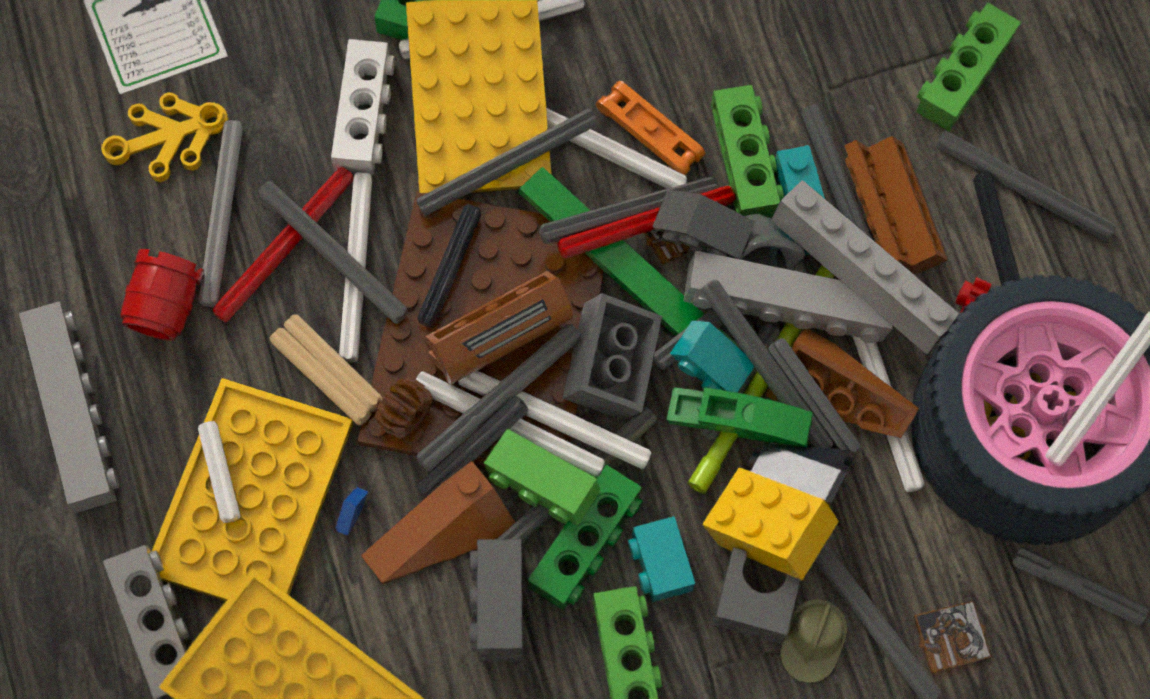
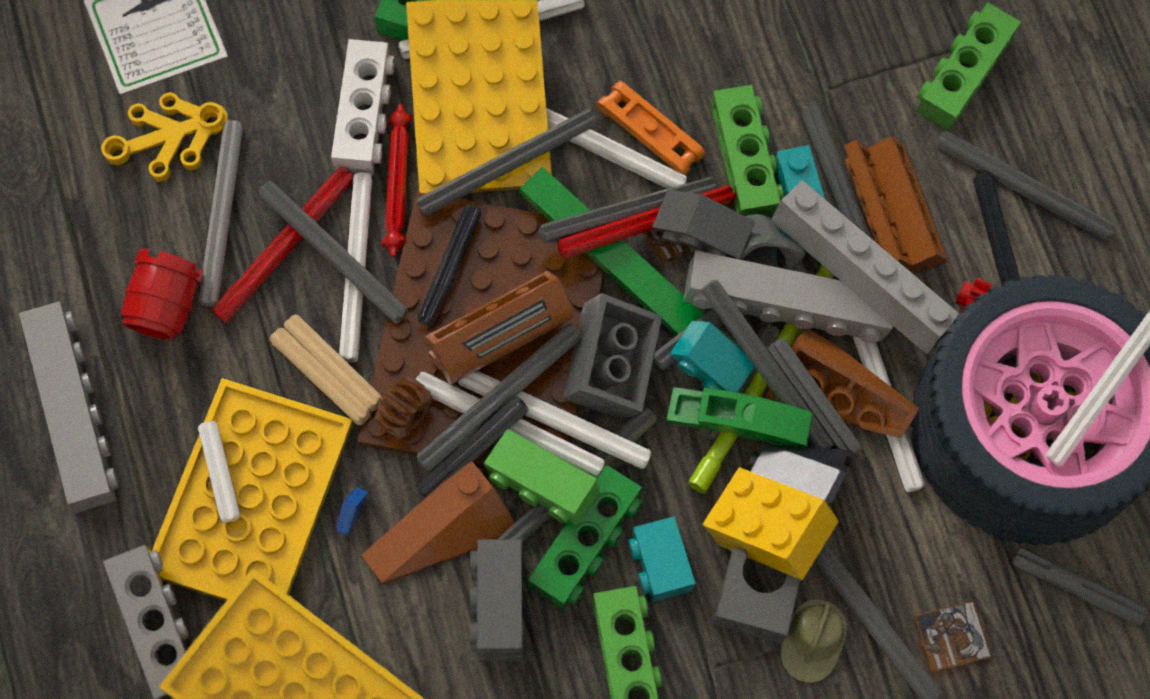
(396, 180): none -> red wheel

